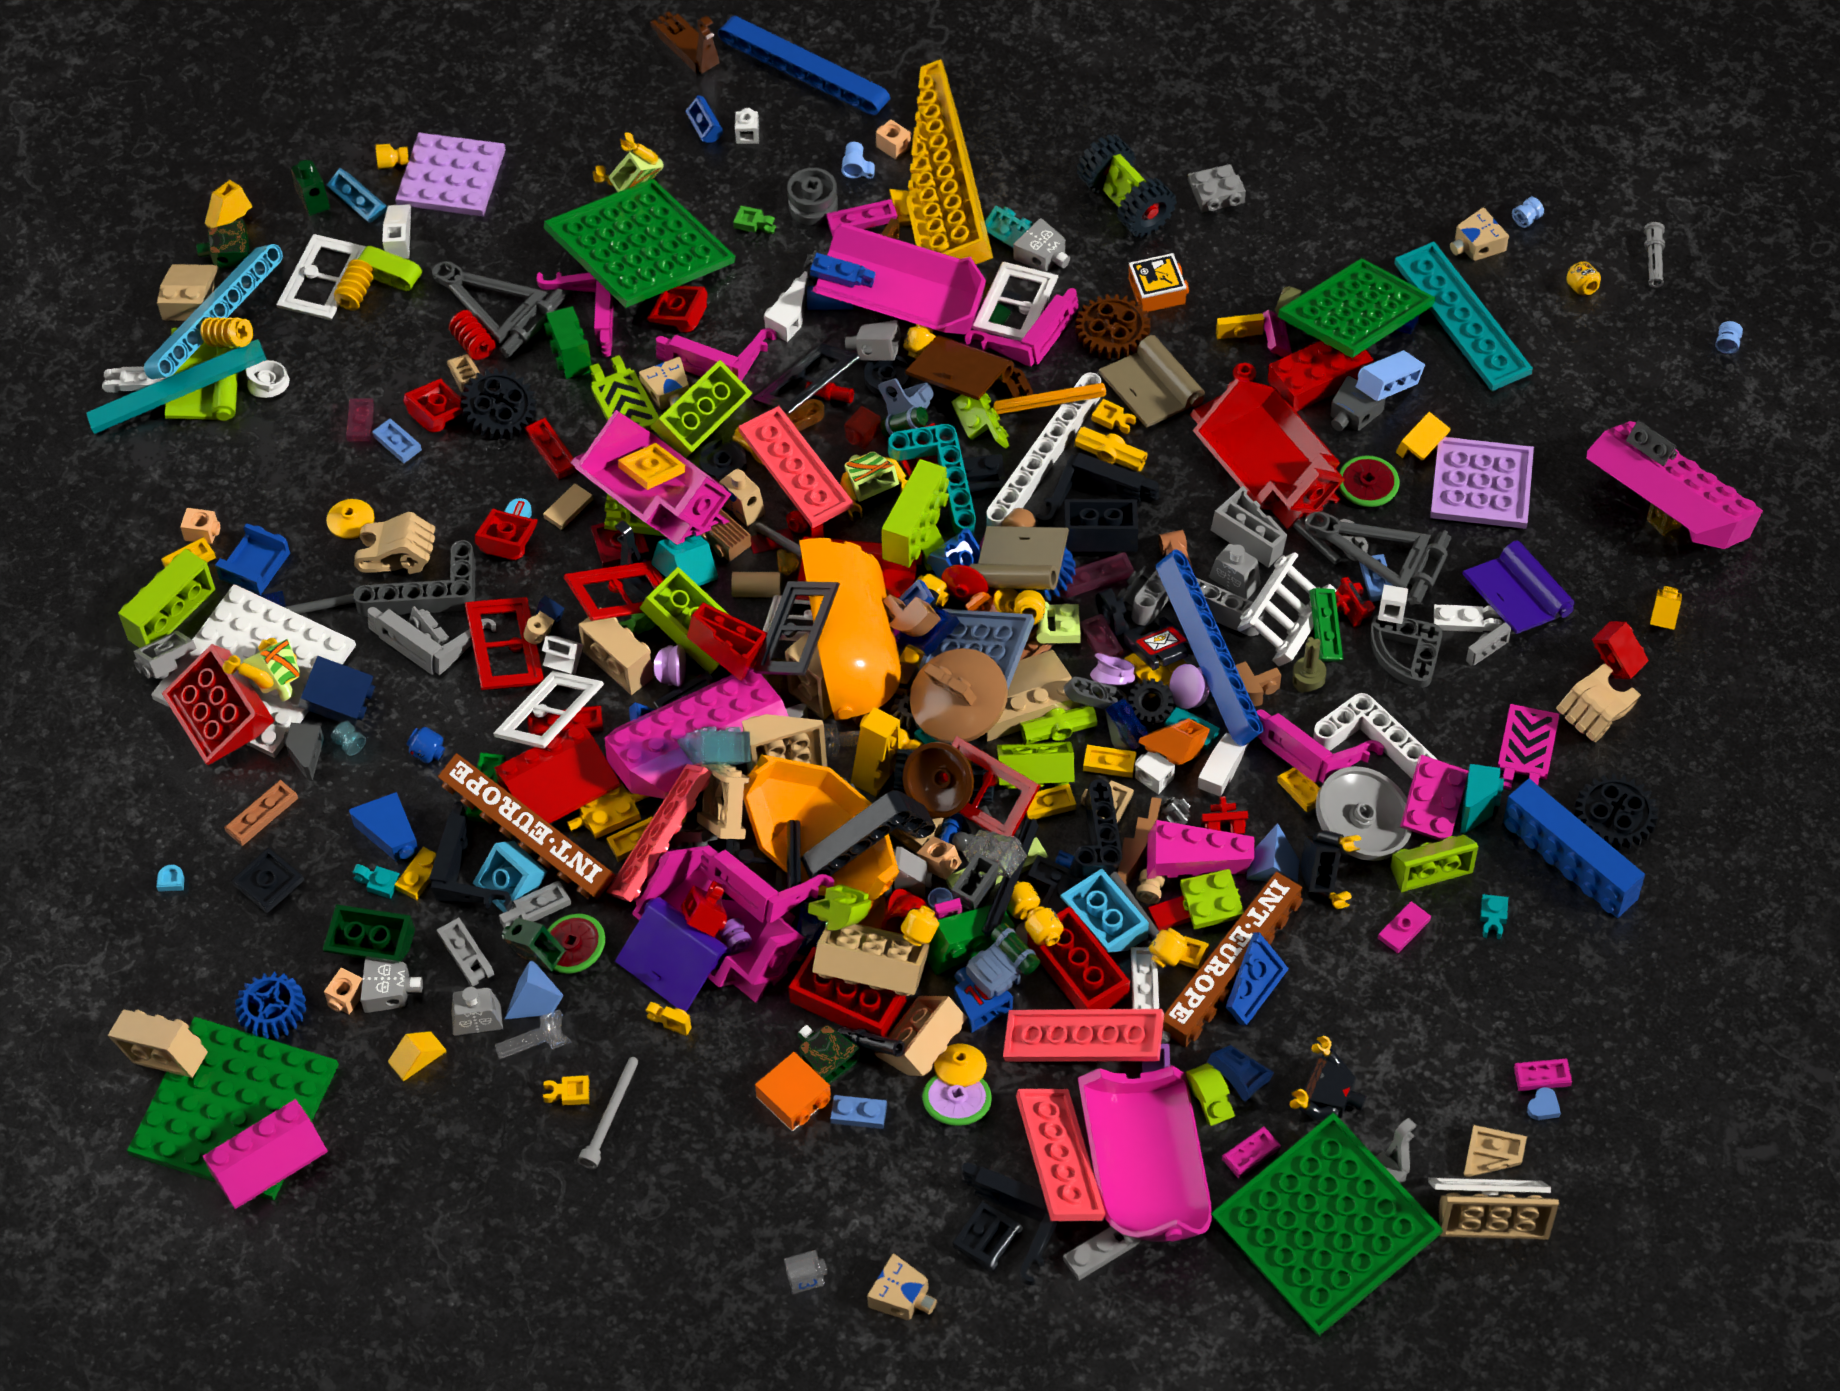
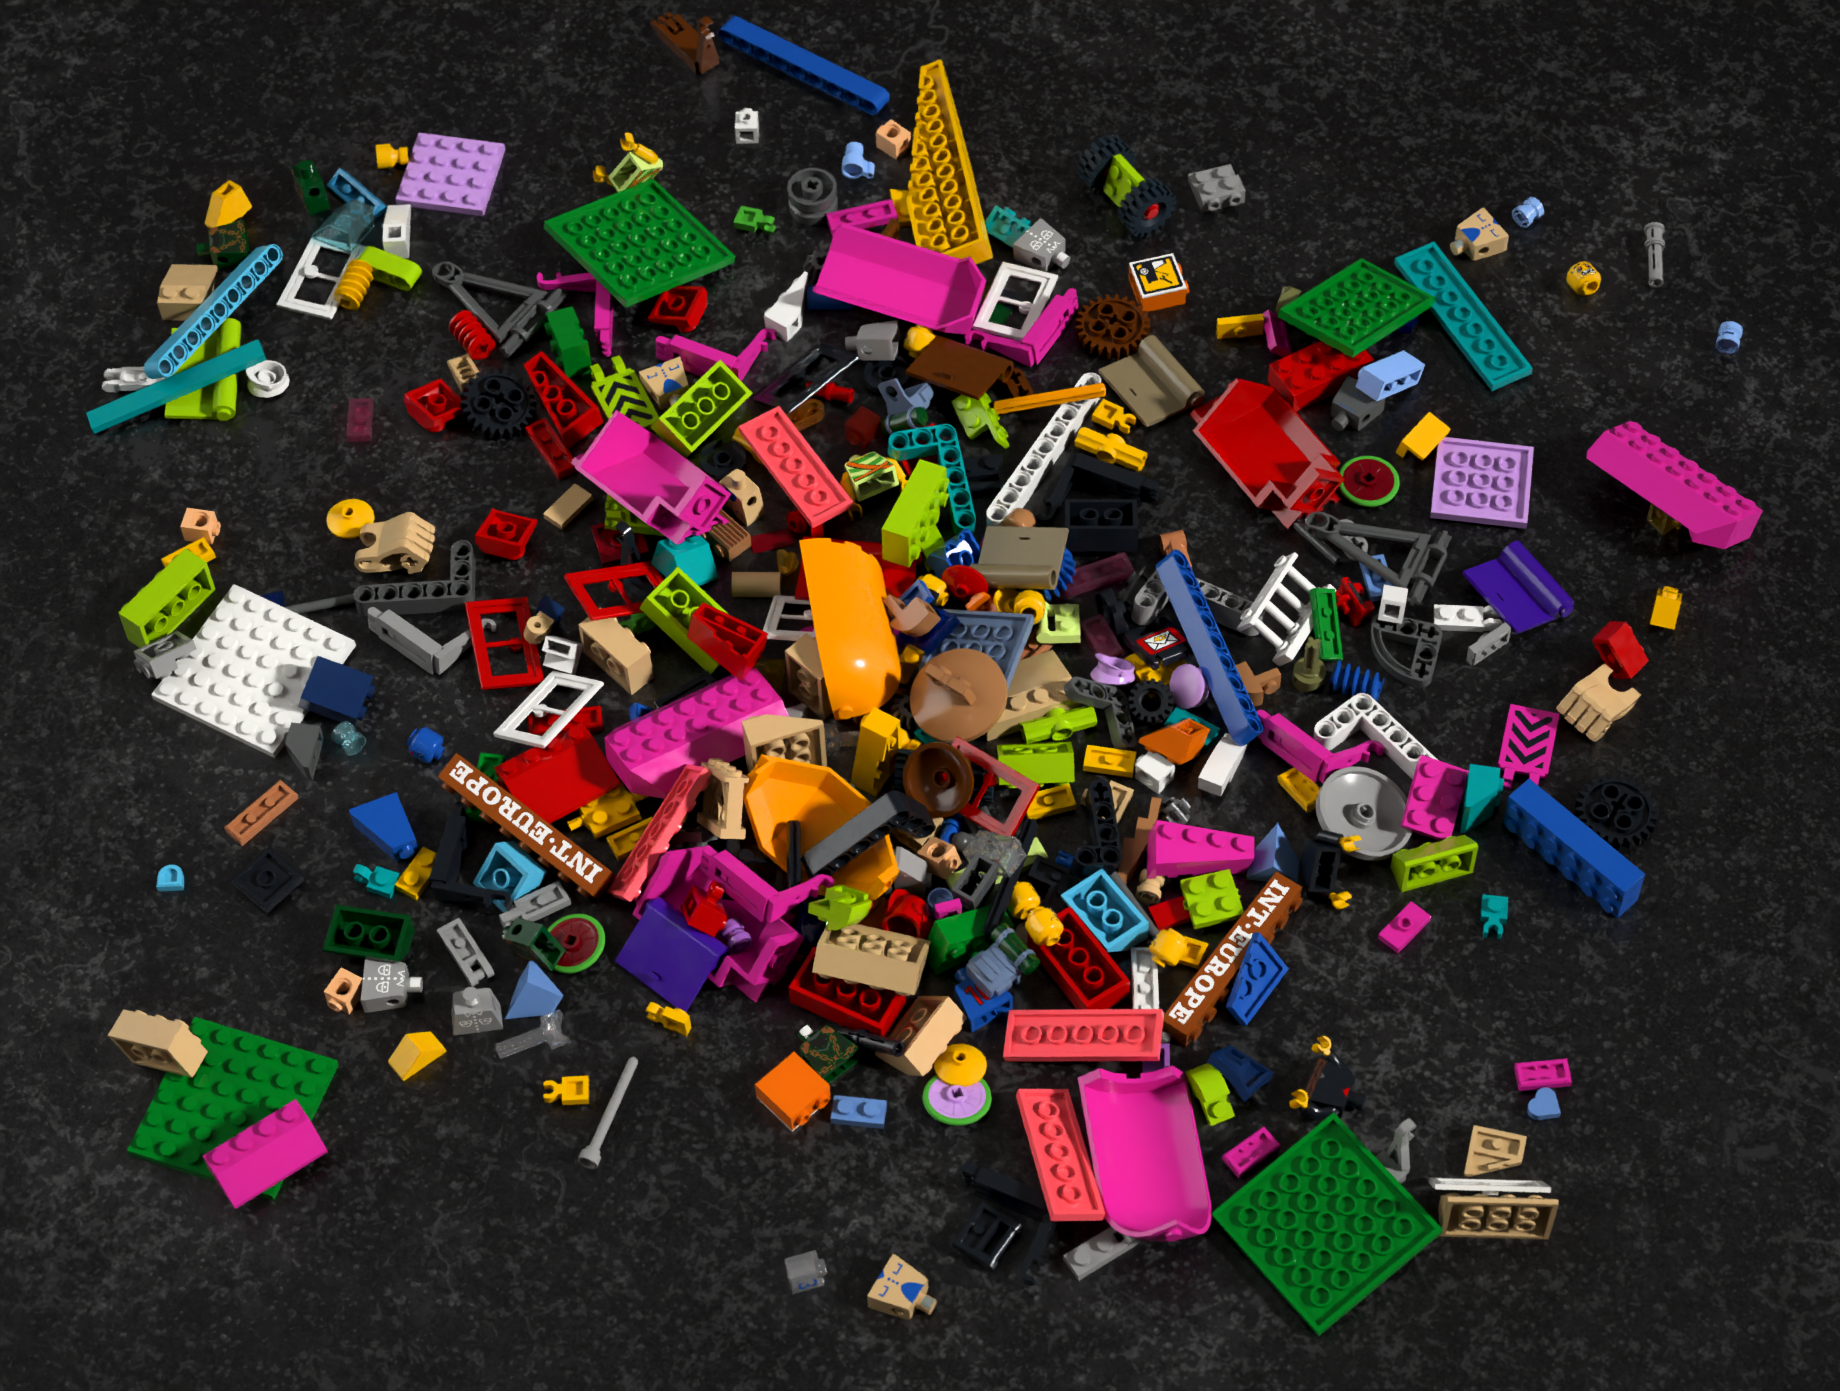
(216, 707): red slope -> none
(226, 332): yellow piece -> none
(254, 559): blue panel -> none
(267, 997): blue gear -> none
(269, 668): torso -> none
(346, 226): none -> clear light blue slope
(396, 440): medium blue plate -> none
(425, 623): light grey hinge -> none
(519, 507): medium azure tile -> none
(565, 403): none -> red wedge
(651, 466): yellow plate -> none
(670, 665): lavender piece -> none
(704, 120): blue brick -> none
(717, 747): clear light blue slope -> none
(778, 538): dark grey bar -> none
(795, 588): black door -> none
(841, 271): blue hinge -> none
(919, 925): yellow head -> none
(1127, 723): clear blue plate -> none
(1235, 819): red hips -> none
(1236, 571): light grey torso -> none
(1244, 367): red plate -> none
(1244, 524): light grey wedge -> none
(1354, 680): none -> blue piece
(1651, 443): dark grey hinge -> none

